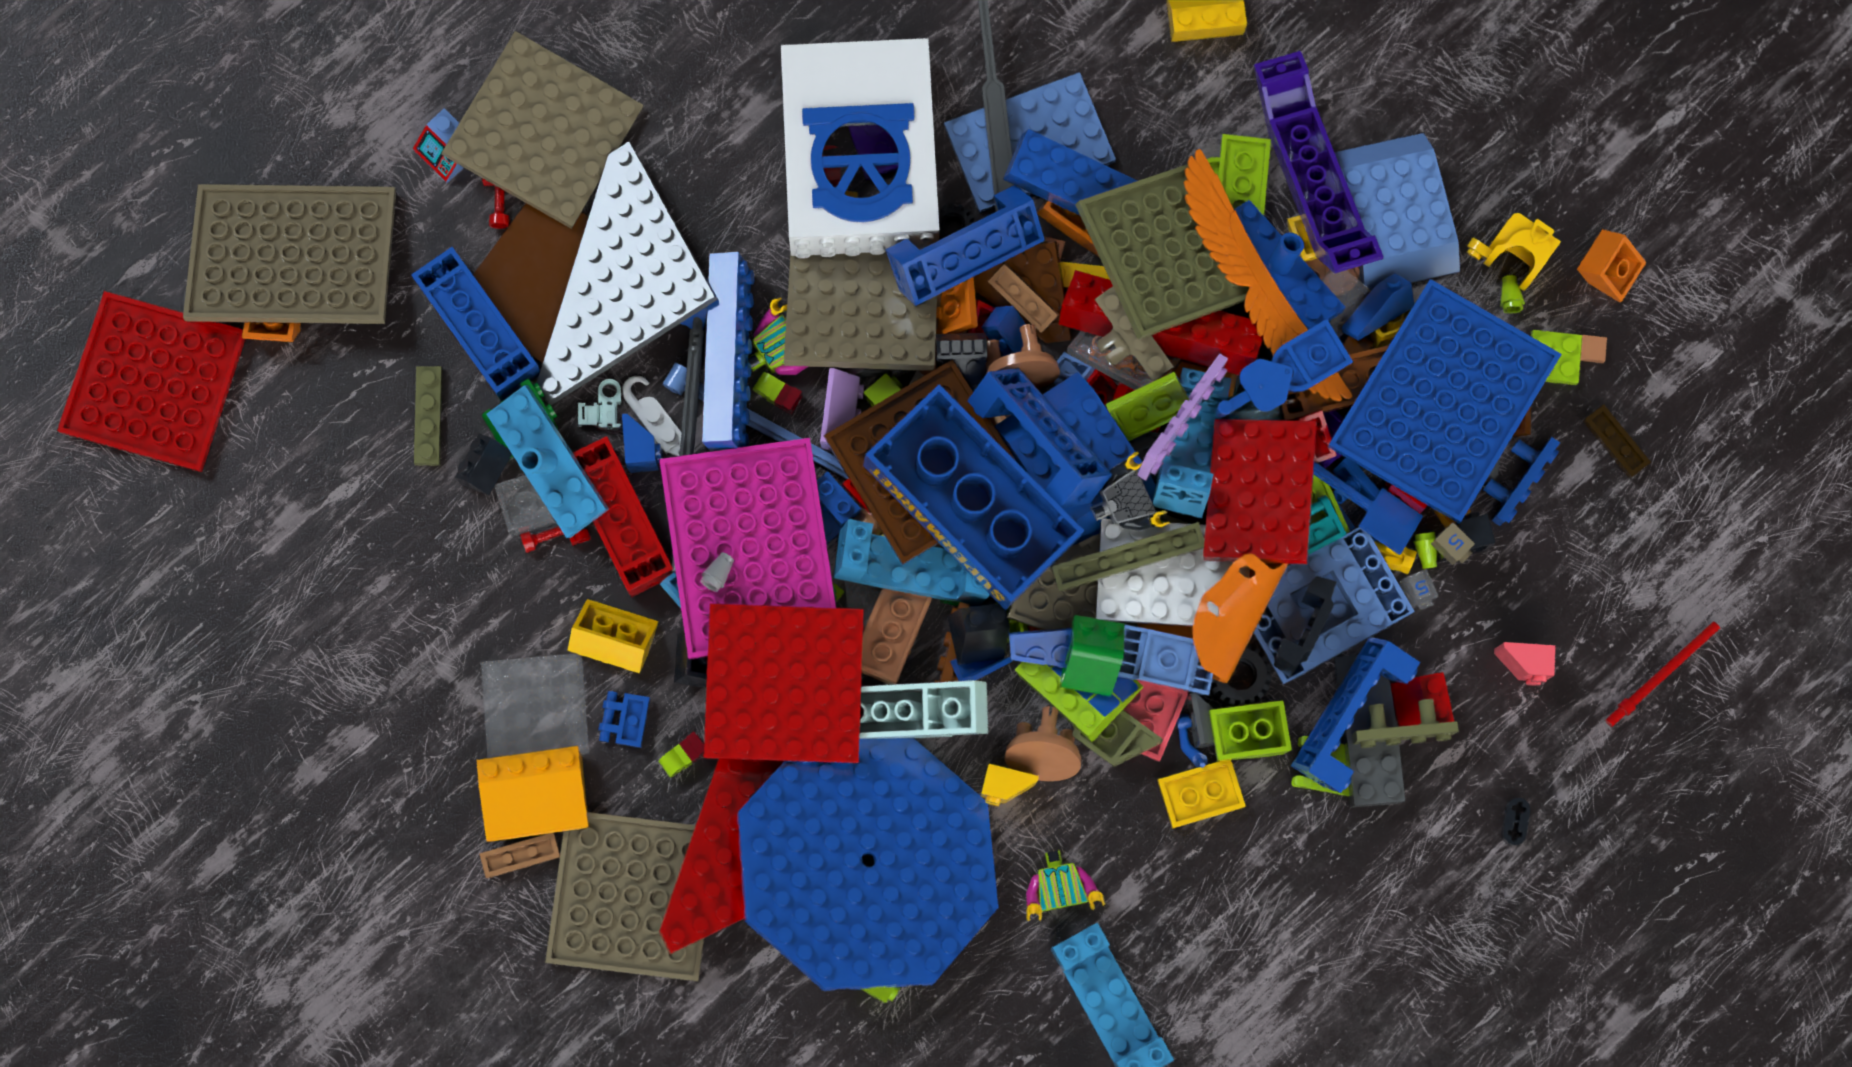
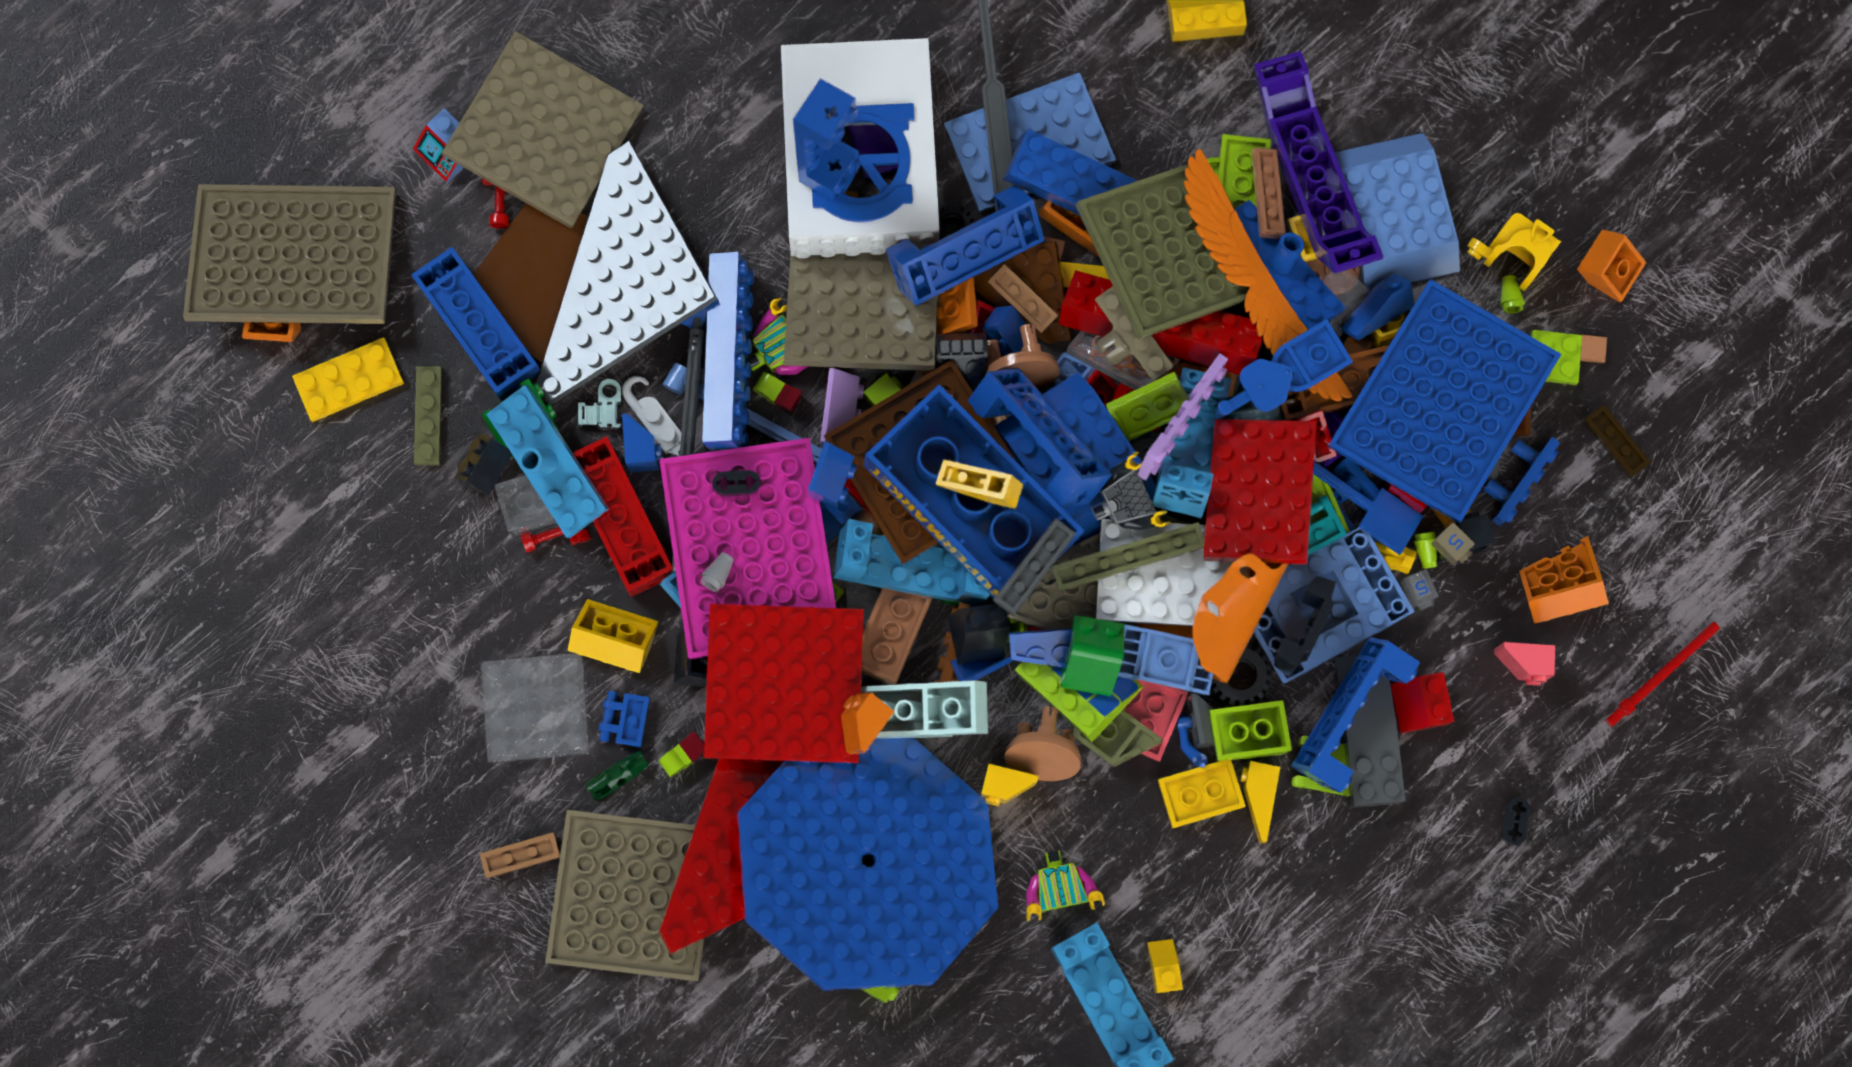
(152, 382): red plate -> none
(348, 379): none -> yellow plate
(532, 793): light orange slope -> none
(616, 775): none -> dark green hinge
(736, 476): none -> black beam
(819, 138): none -> blue plate
(831, 475): none -> blue slope
(863, 721): none -> orange slope
(980, 483): none -> yellow slope
(1034, 567): none -> dark grey tile
(1164, 966): none -> yellow slope
(1260, 790): none -> yellow slope
(1268, 193): none -> nougat tile
(1417, 733): olive plate -> none
(1564, 583): none -> orange wedge

